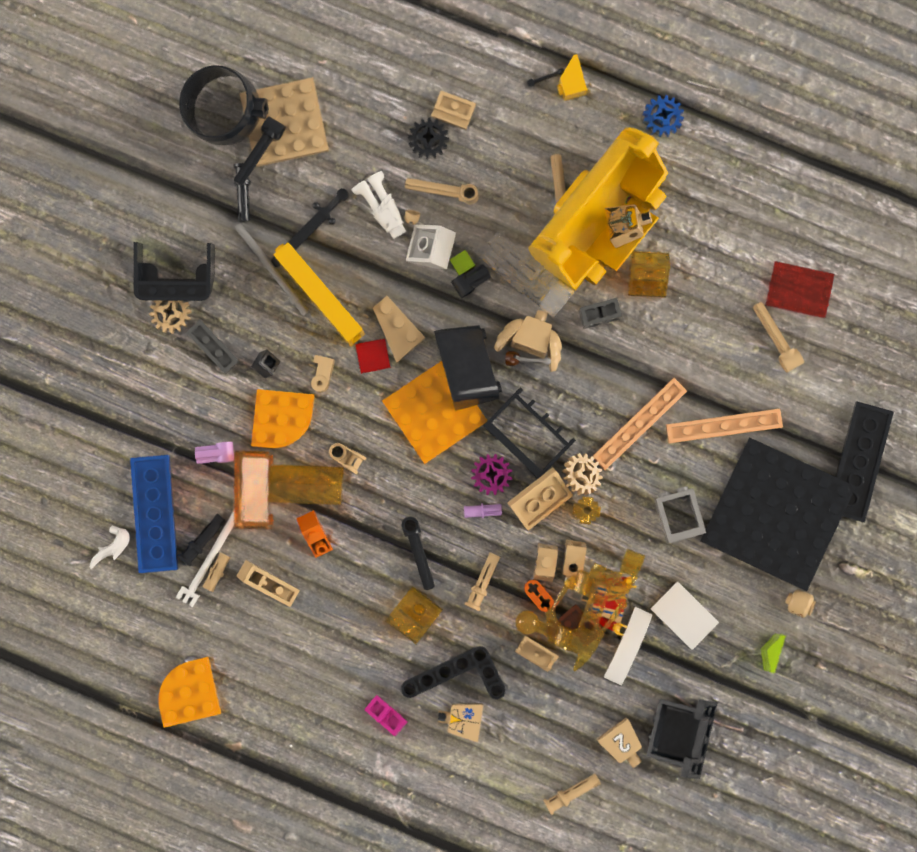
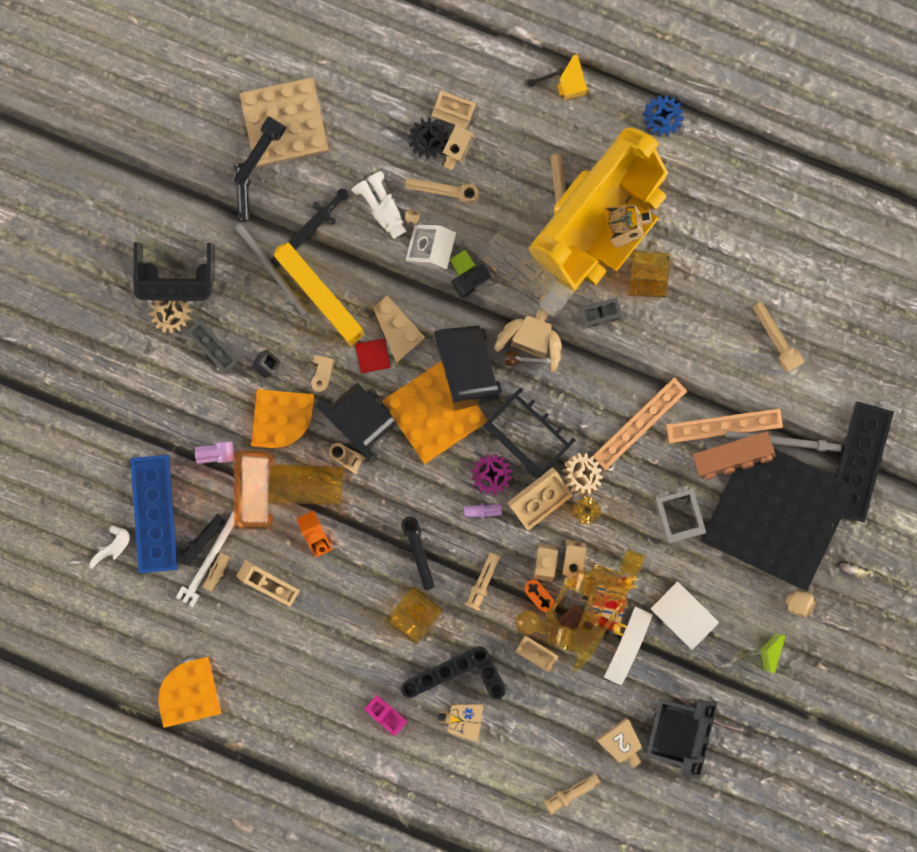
(255, 106): black cylinder -> none
(359, 418): none -> black windscreen
(459, 138): none -> tan torso
(734, 455): none -> nougat brick
(800, 289): clear red piece -> none
(820, 445): none -> light grey bar

